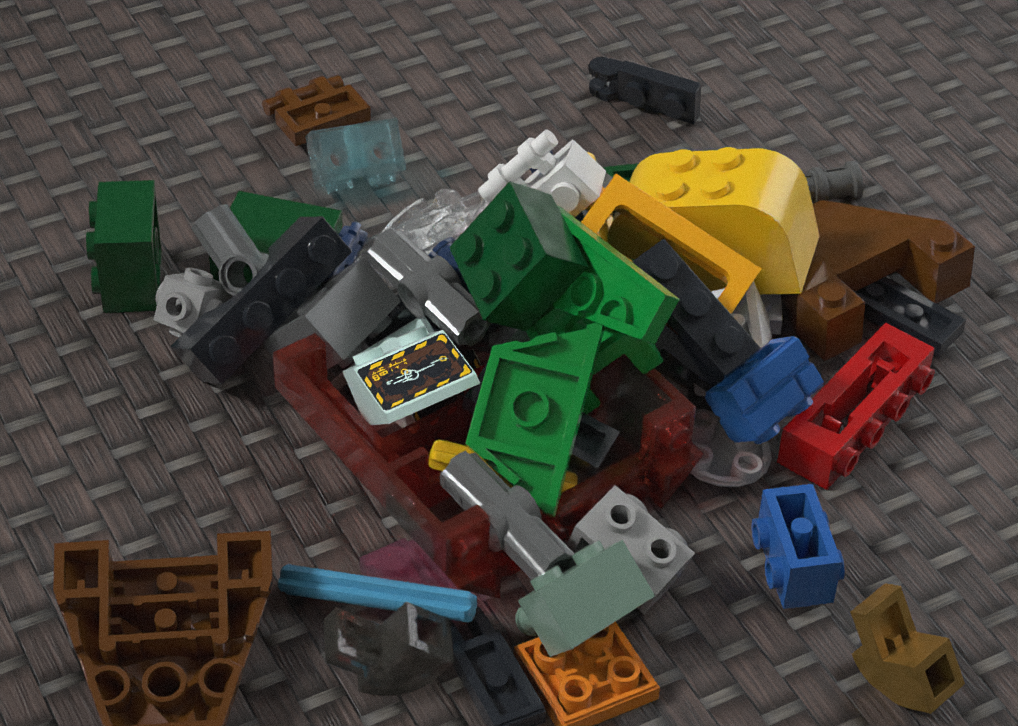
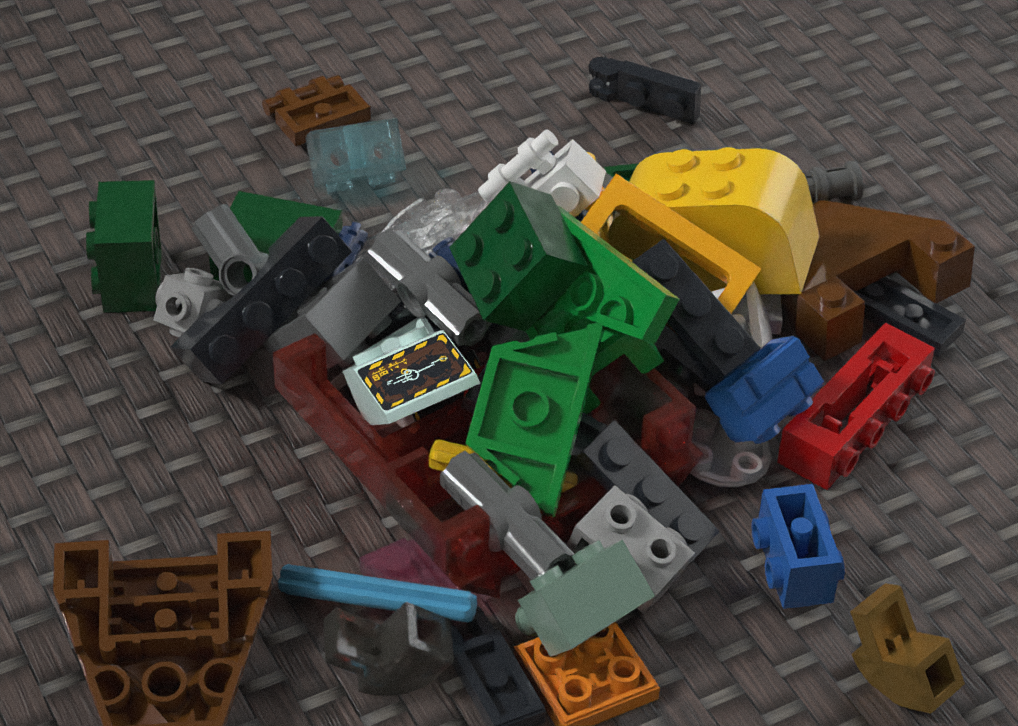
(620, 461): none -> black plate

